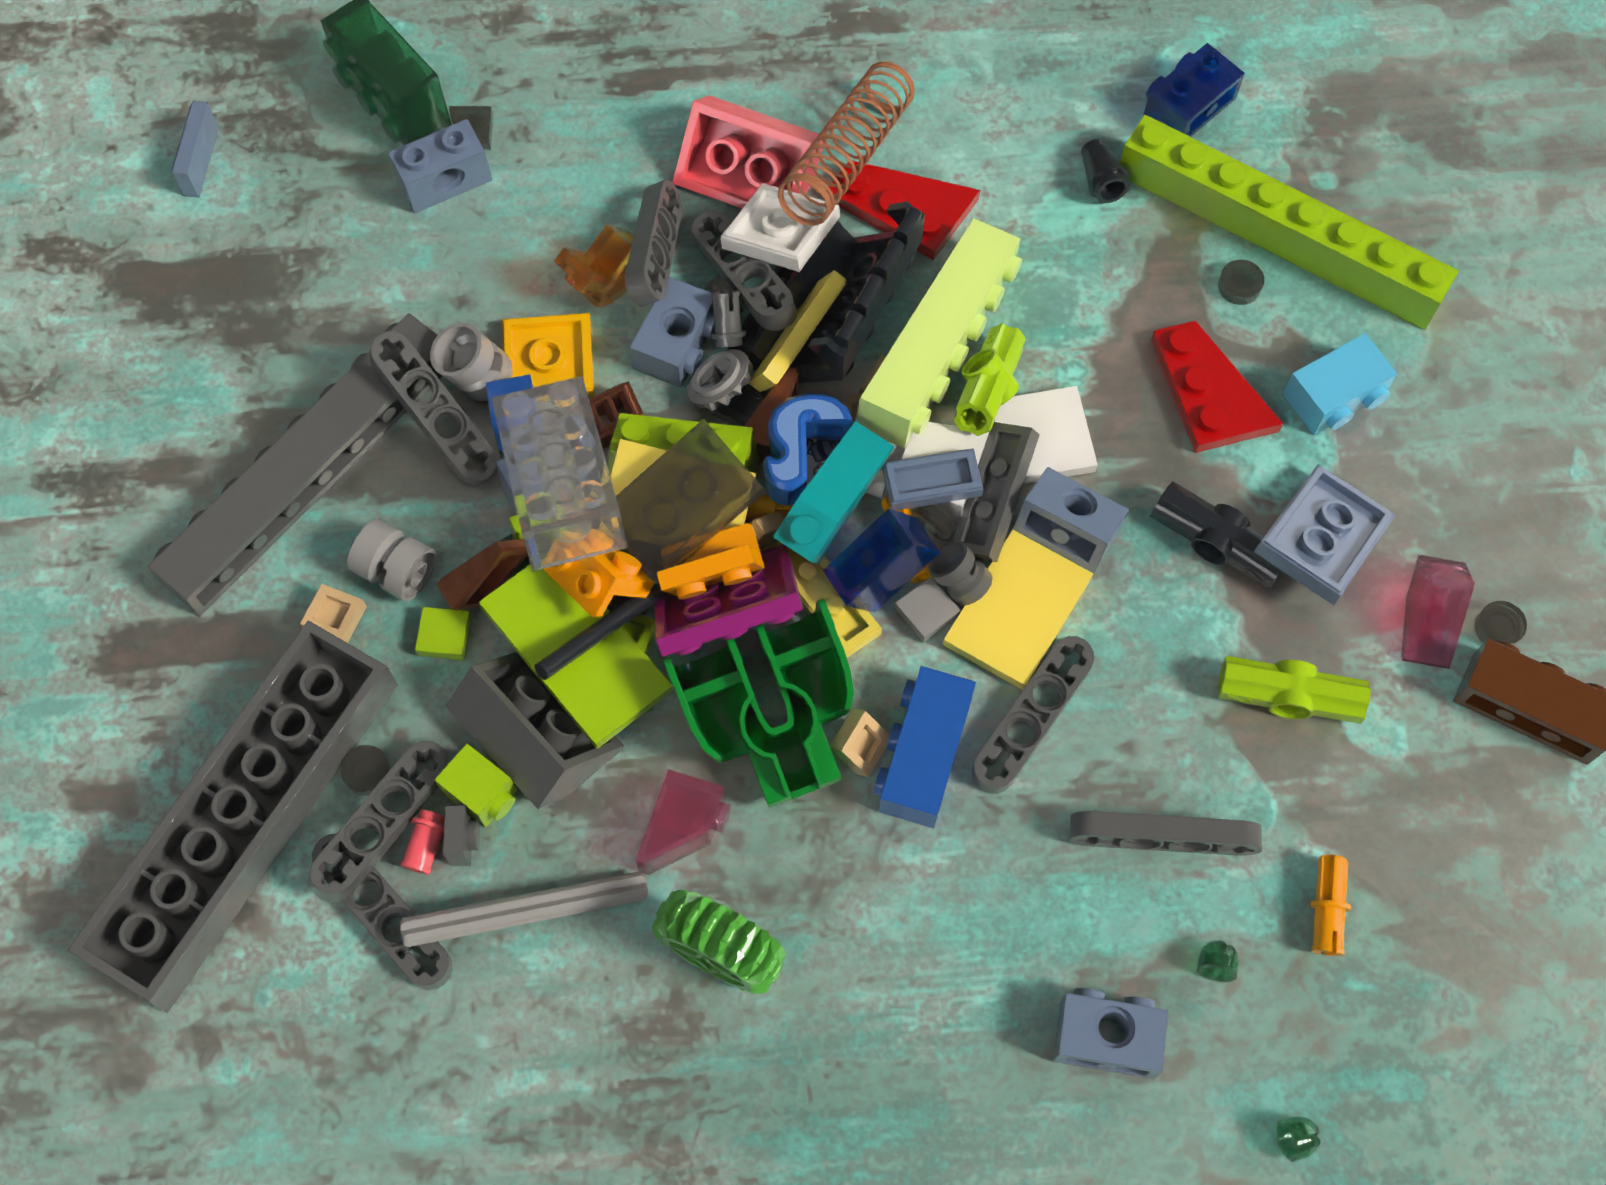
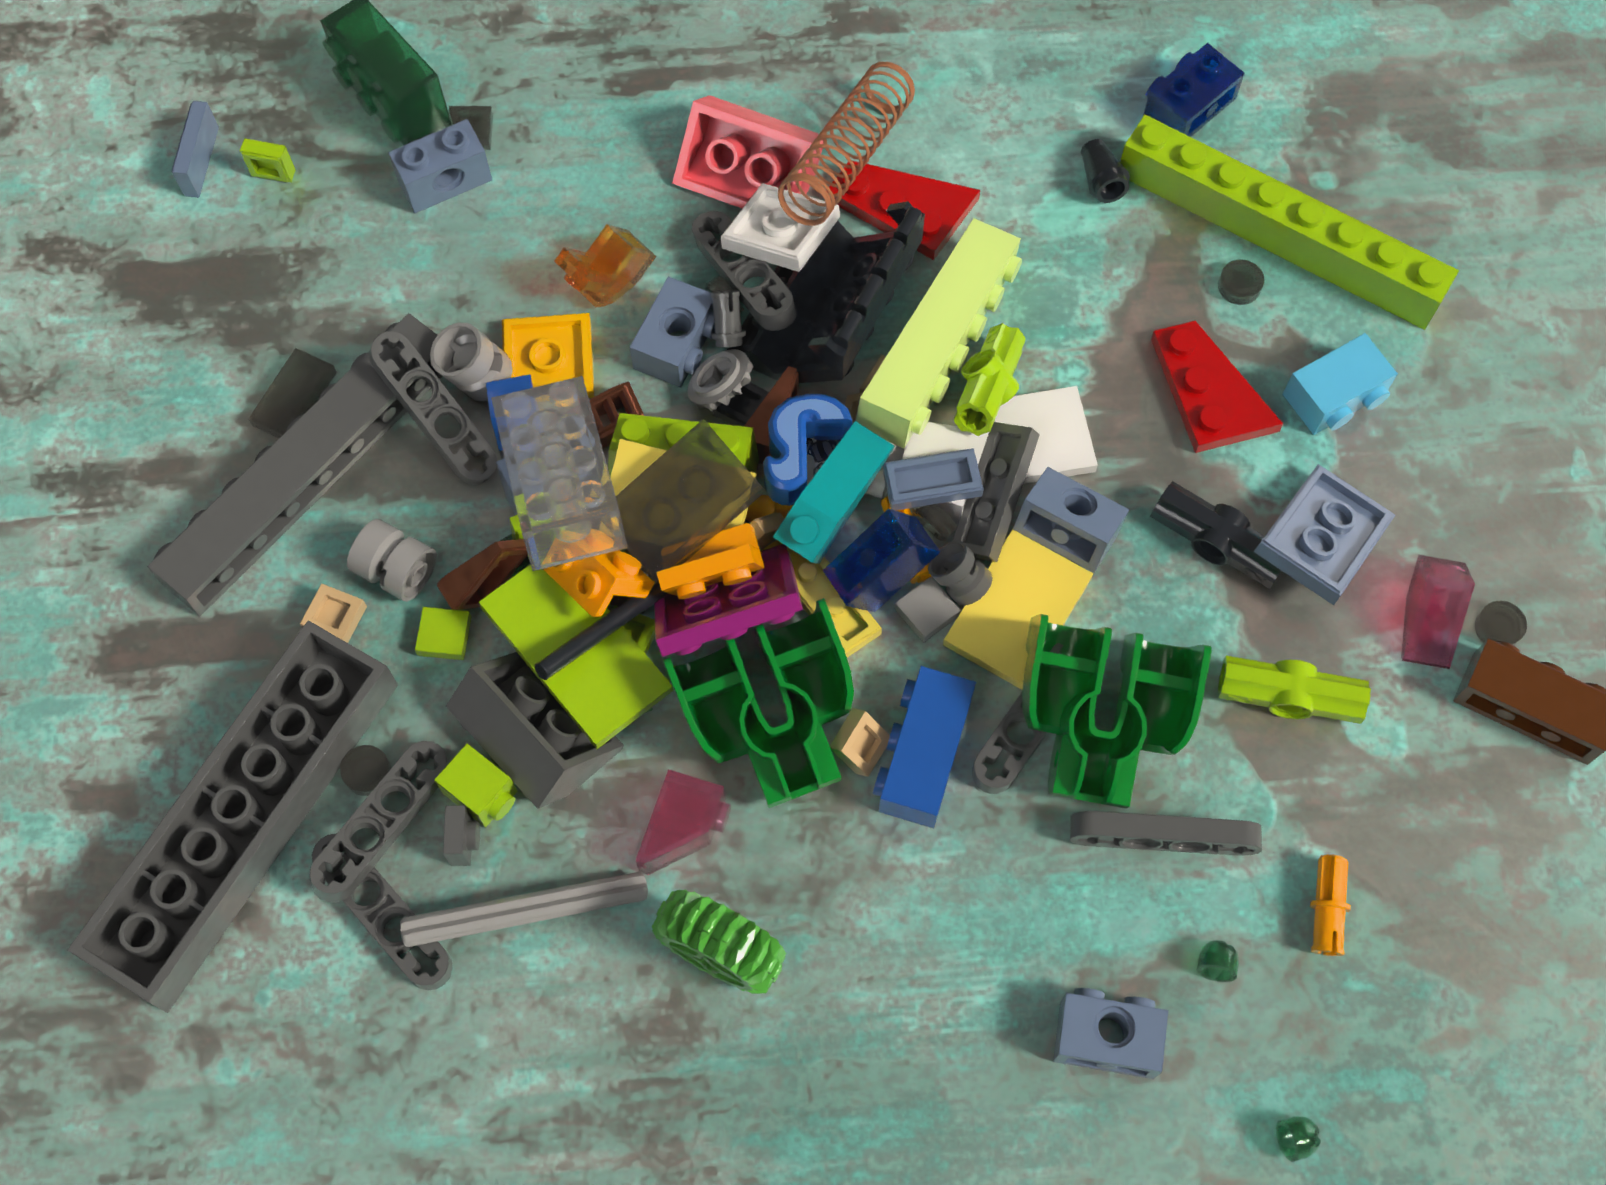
(267, 160): none -> lime tile
(292, 392): none -> clear smoke tile
(424, 842): coral pin -> none
(653, 243): dark grey beam -> none
(798, 332): light yellow tile -> none
(1153, 714): none -> green piece

